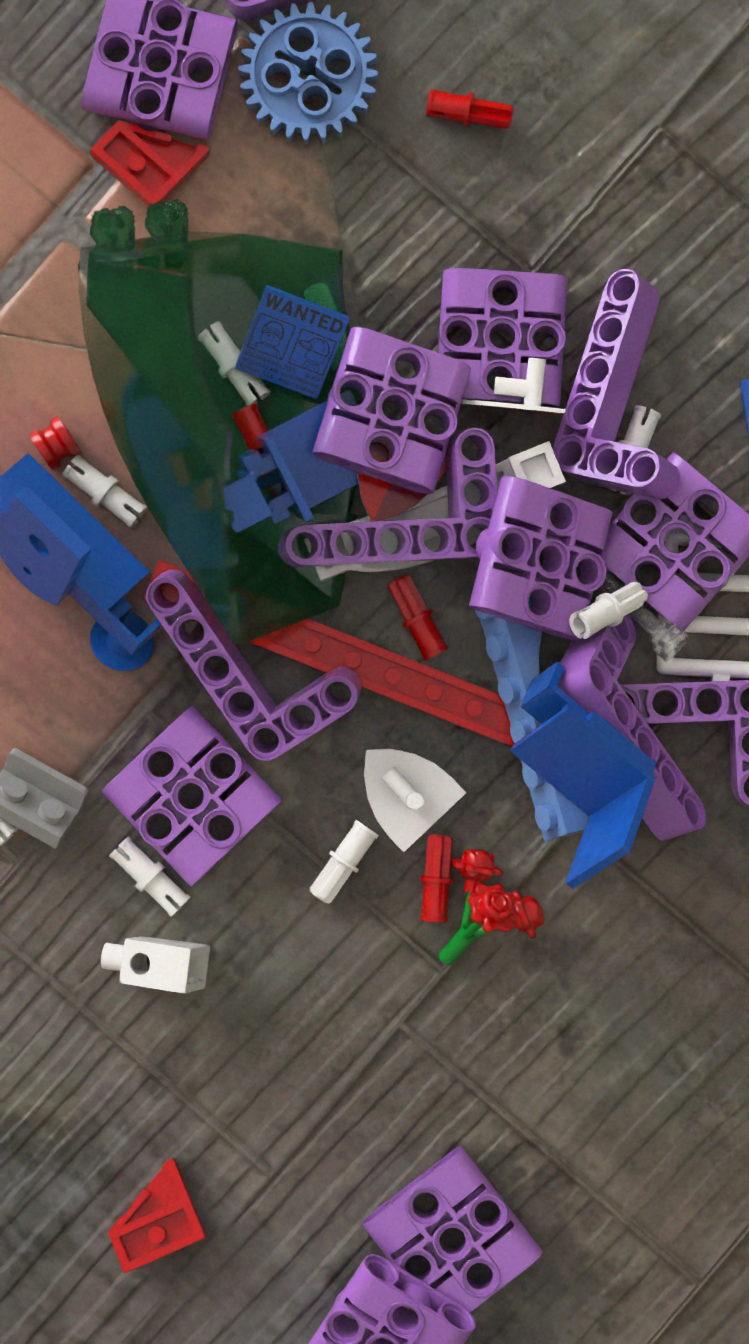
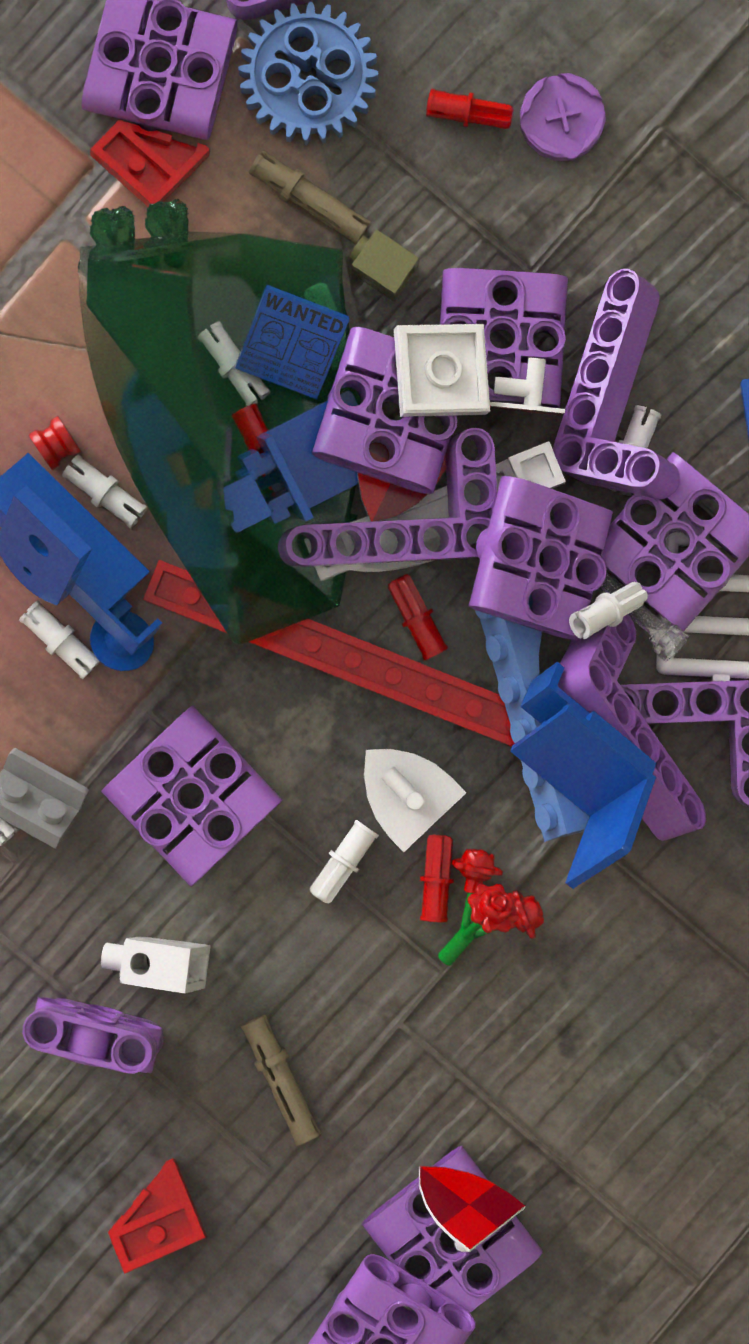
(59, 639): none -> white pin
(93, 1035): none -> medium lavender connector
(149, 876): white pin -> none
(242, 678): medium lavender beam -> none
(273, 1064): none -> dark tan pin
(302, 192): none -> dark tan pin
(383, 264): none -> olive brick
(441, 370): none -> white tile
(466, 1205): none -> shield
(562, 117): none -> medium lavender tile

